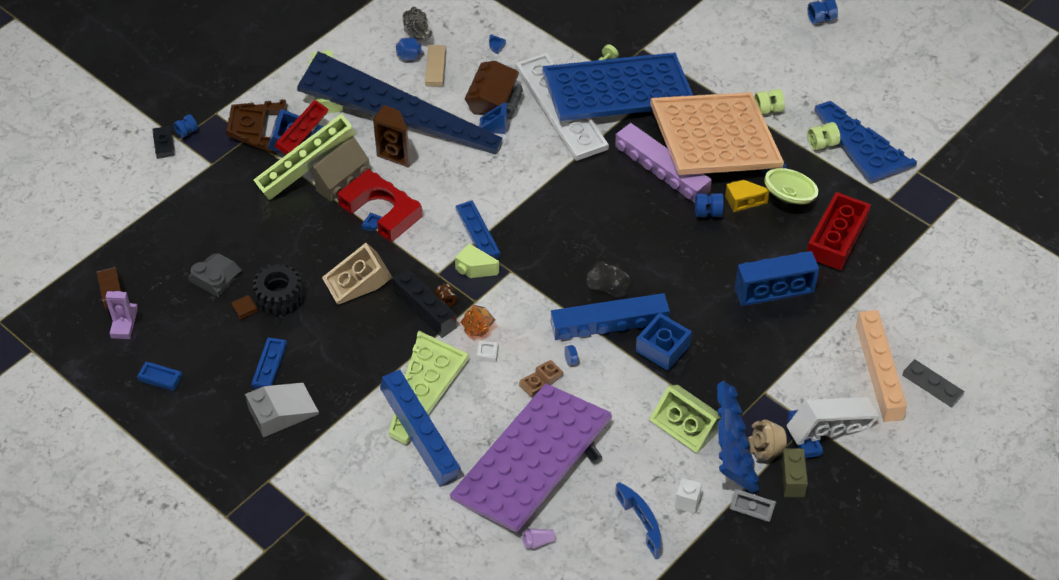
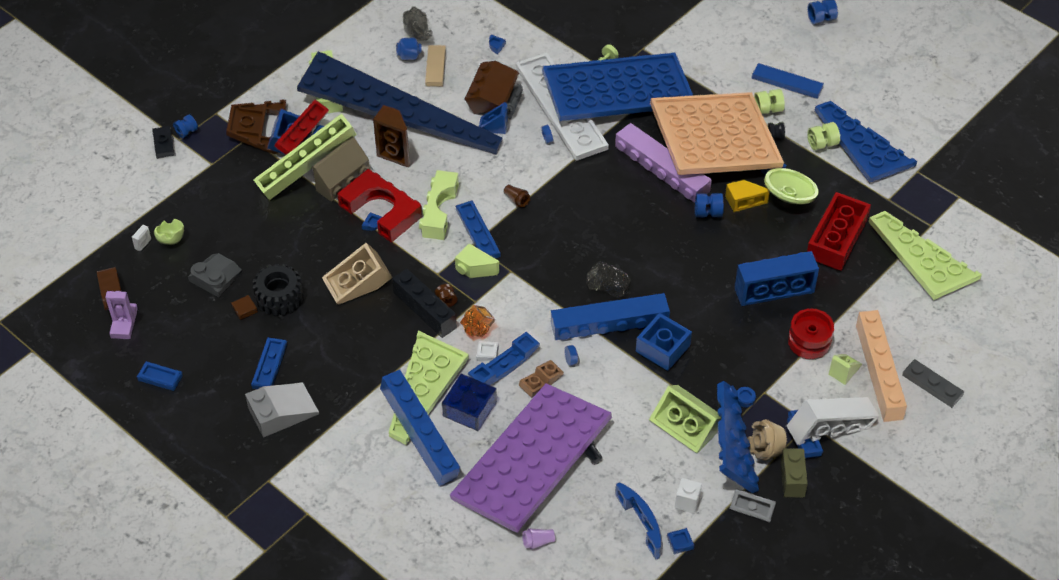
(141, 238): none -> white tile
(169, 232): none -> yellowish green hair
(444, 188): none -> yellowish green arch
(469, 402): none -> clear blue brick
(506, 362): none -> blue slope
(517, 195): none -> reddish brown cone
(546, 132): none -> blue tile
(680, 541): none -> blue tile
(746, 397): none -> blue tile
(777, 130): none -> black wheel
(787, 80): none -> blue tile
(811, 333): none -> red wheel
(843, 367): none -> yellowish green slope
(923, 258): none -> yellowish green wing

